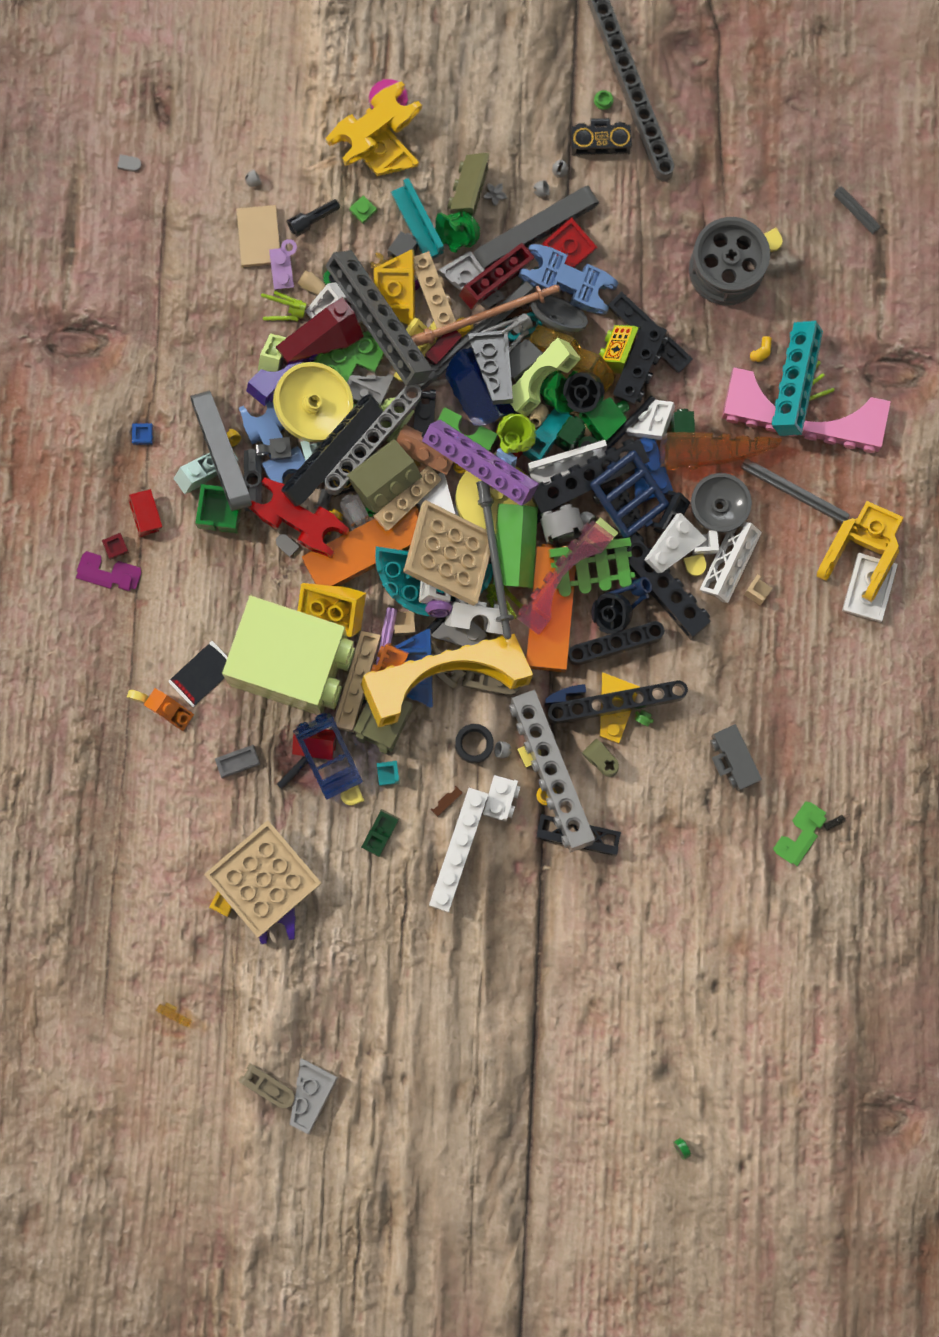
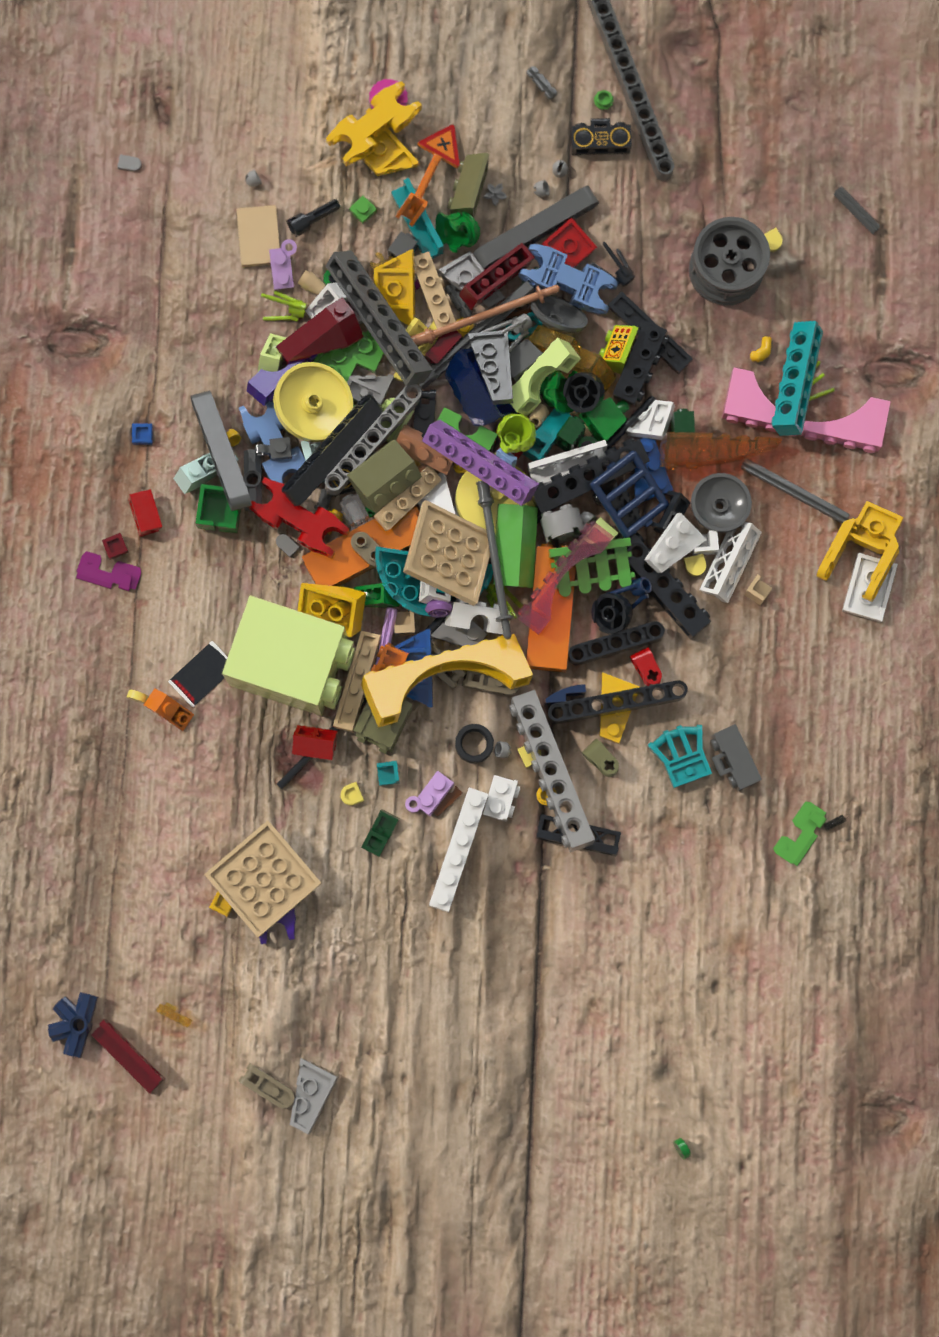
(68, 1028): none -> dark blue piece
(127, 1056): none -> dark red fence
(237, 761): flat silver tile -> none
(339, 781): clear blue door -> none
(365, 550): none -> dark tan plate
(377, 596): none -> green arch
(431, 795): none -> lavender hinge
(443, 147): none -> orange piece
(457, 301): none -> dark grey axle
(541, 82): none -> dark grey axle
(624, 273): none -> black plant
(644, 717): bright green plate -> none
(645, 664): none -> red piece
(685, 768): none -> teal plate

